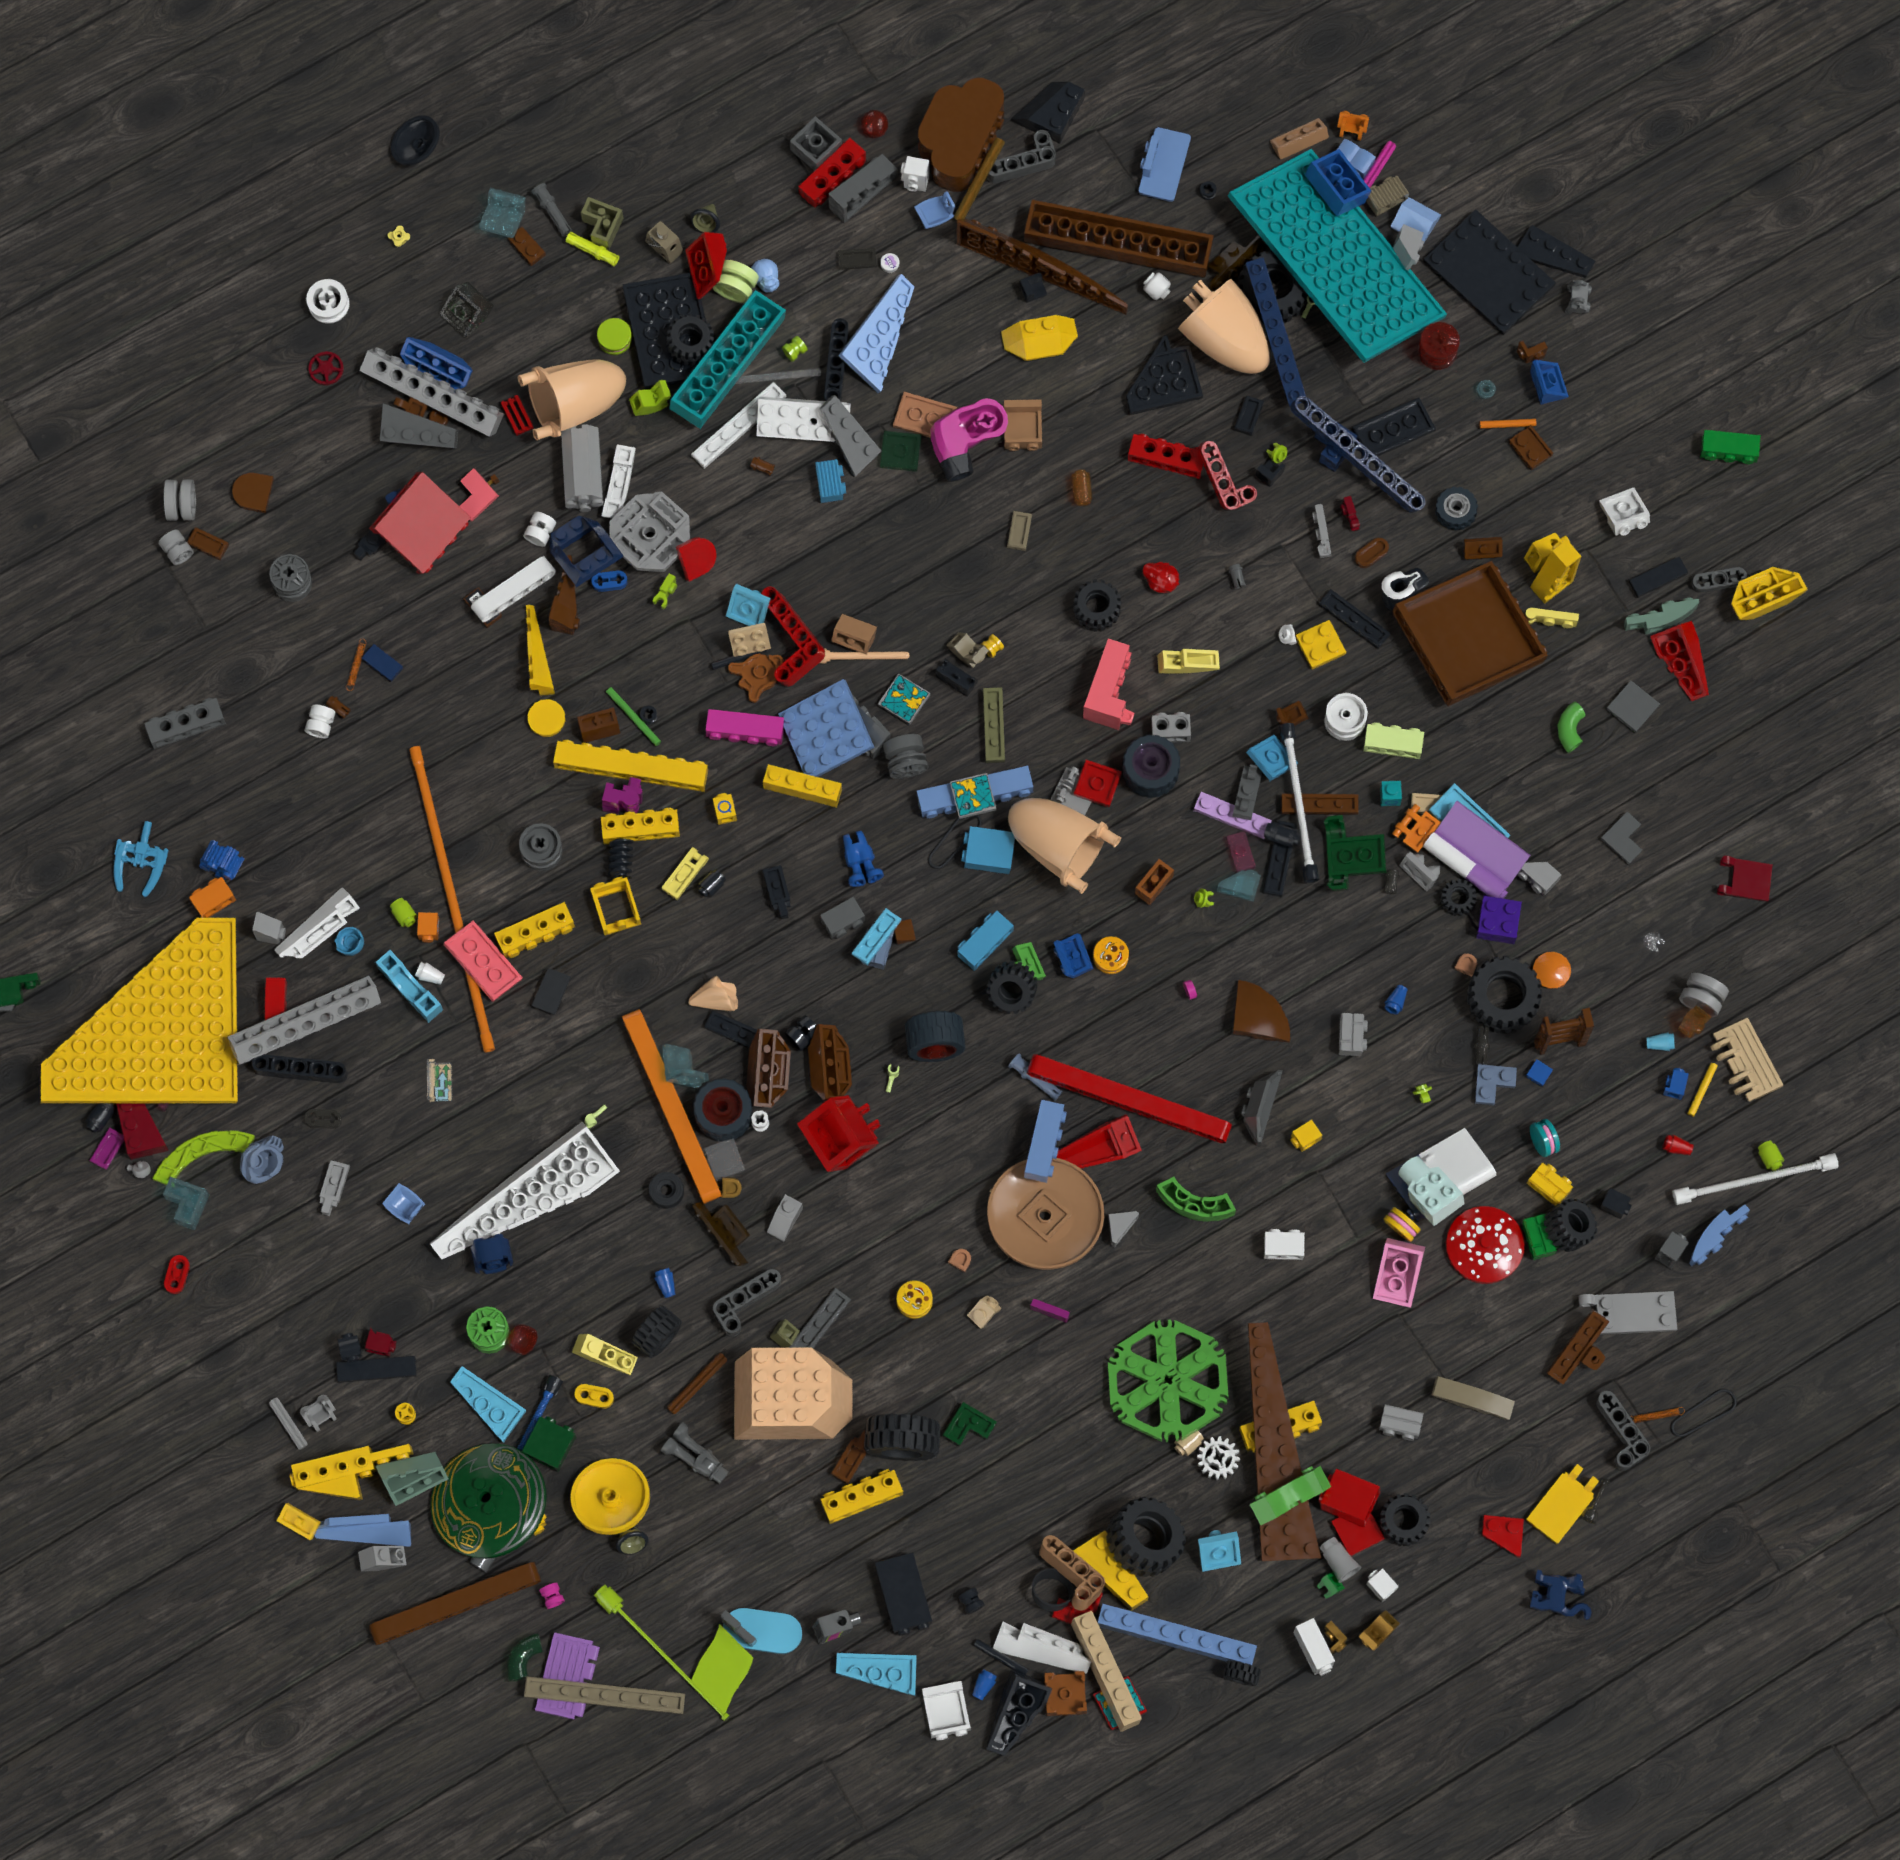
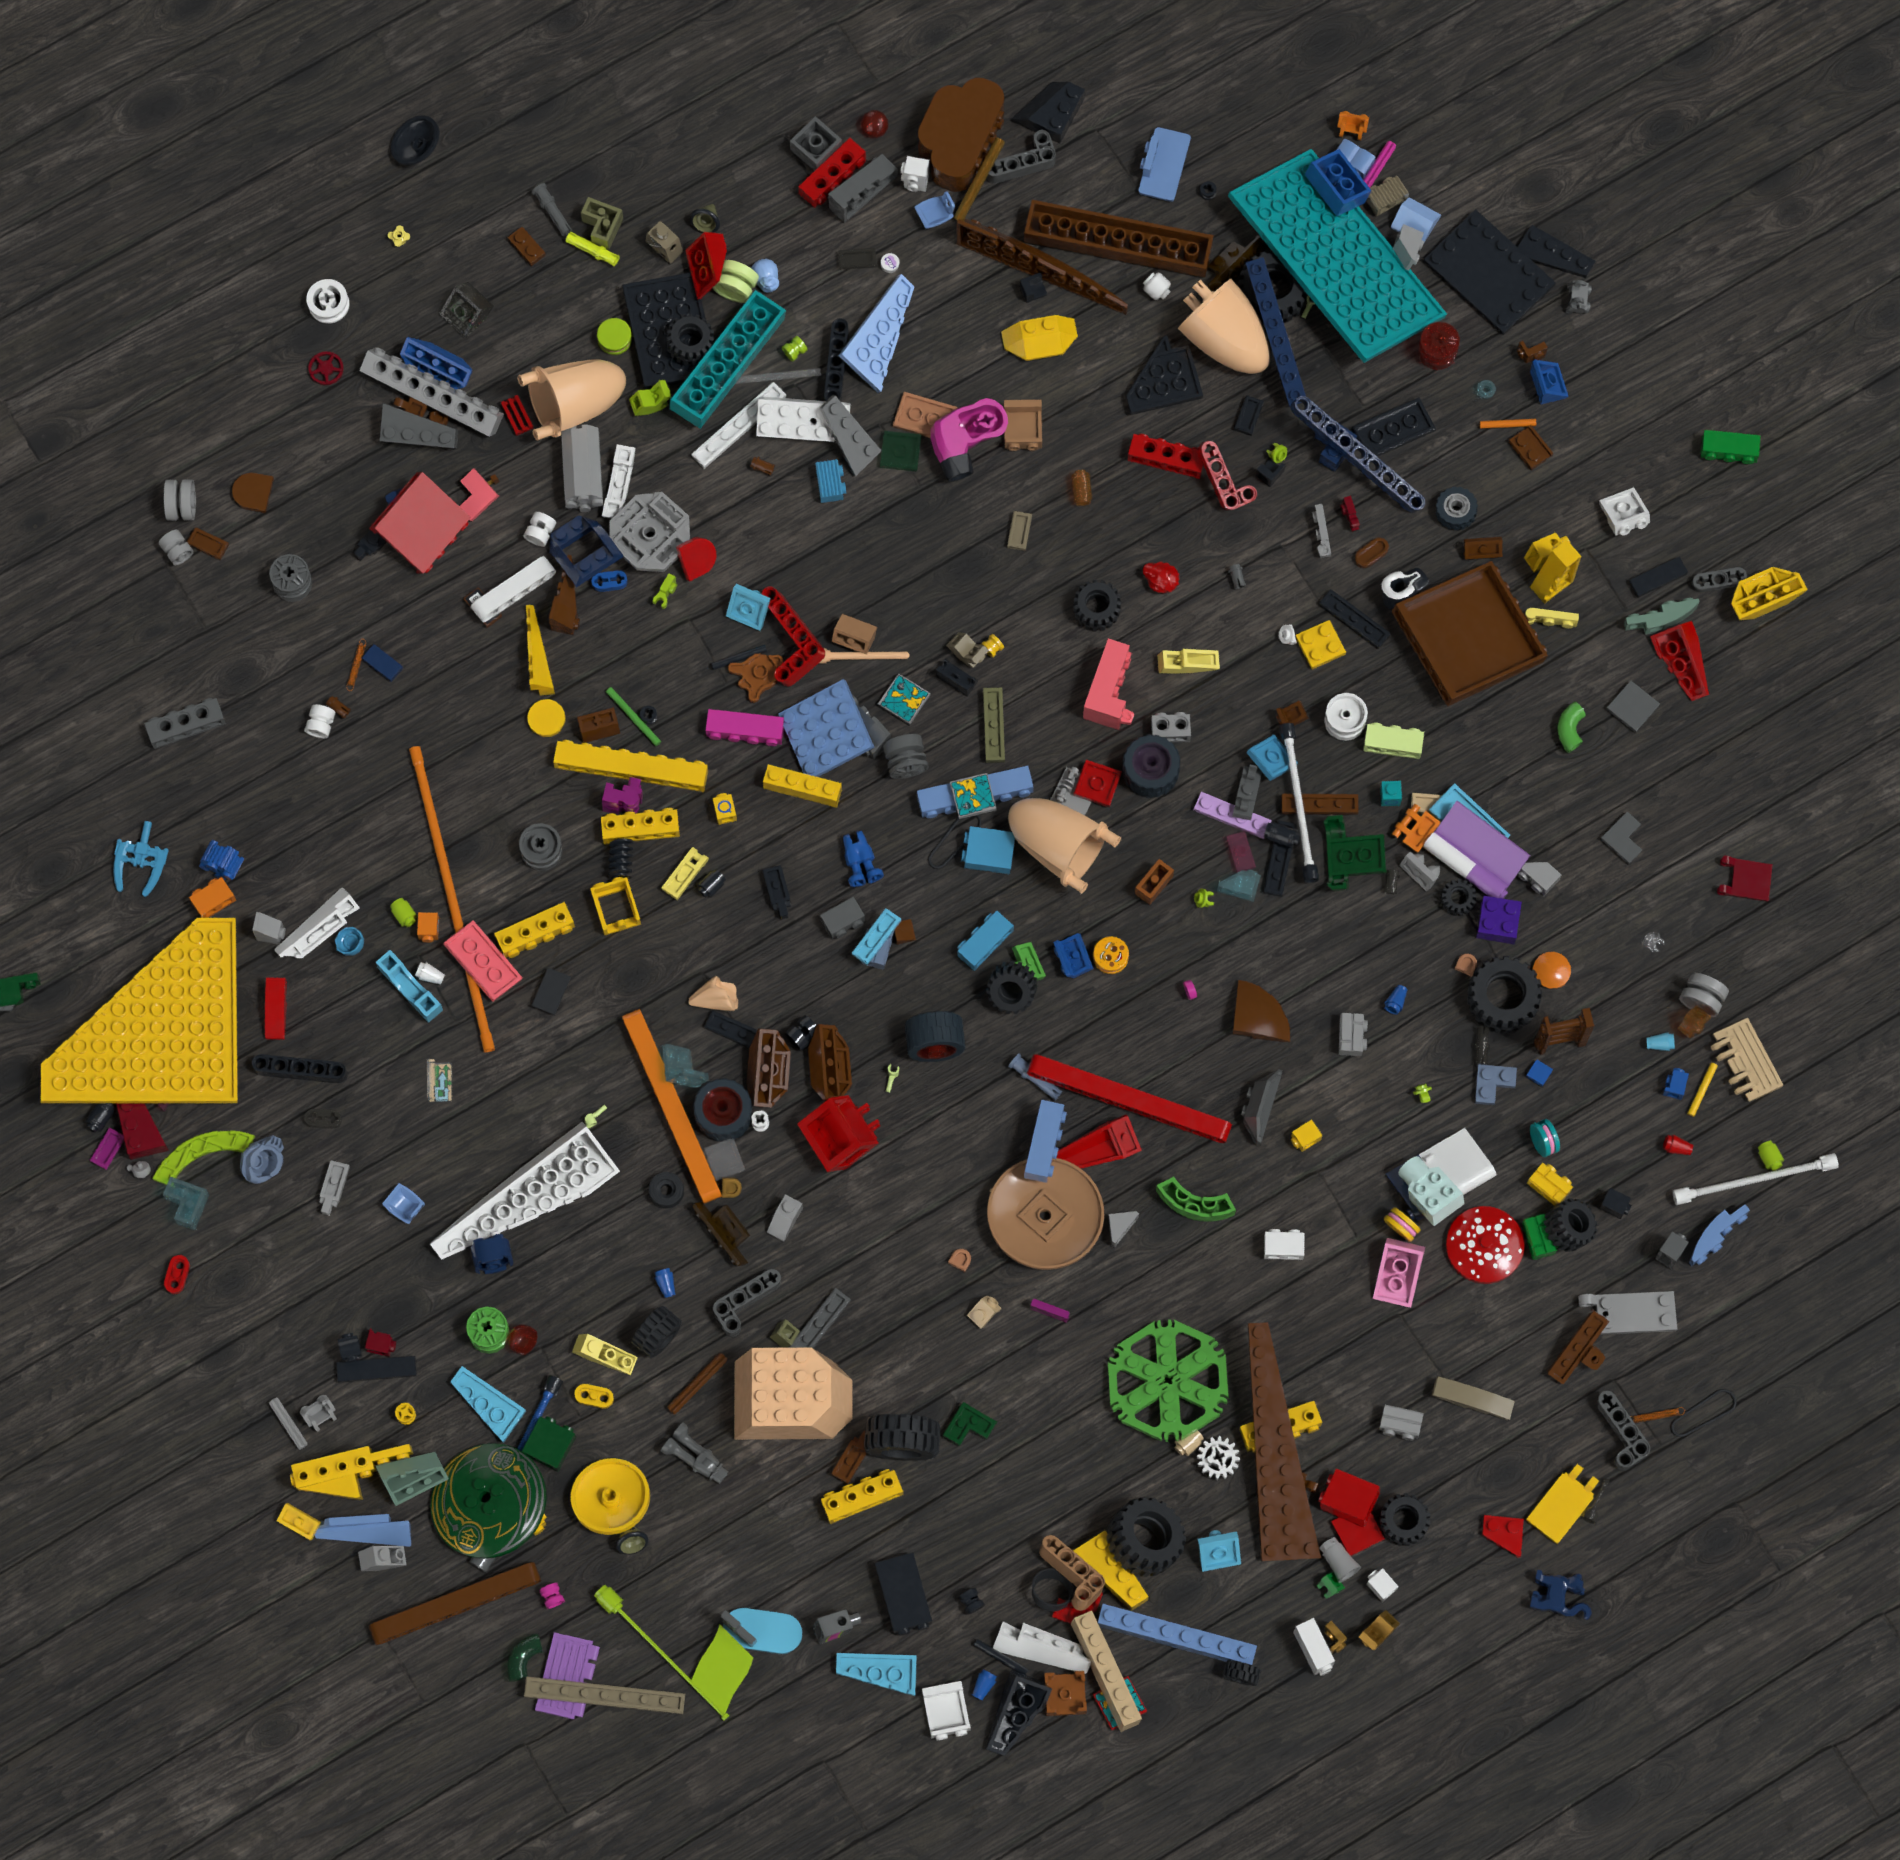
(304, 1020): light grey brick -> none
(503, 213): clear light blue bracket -> none
(749, 639): tan bracket -> none
(914, 1299): yellow head -> none
(1286, 1496): bright green brick -> none
(1300, 138): medium nougat slope -> none

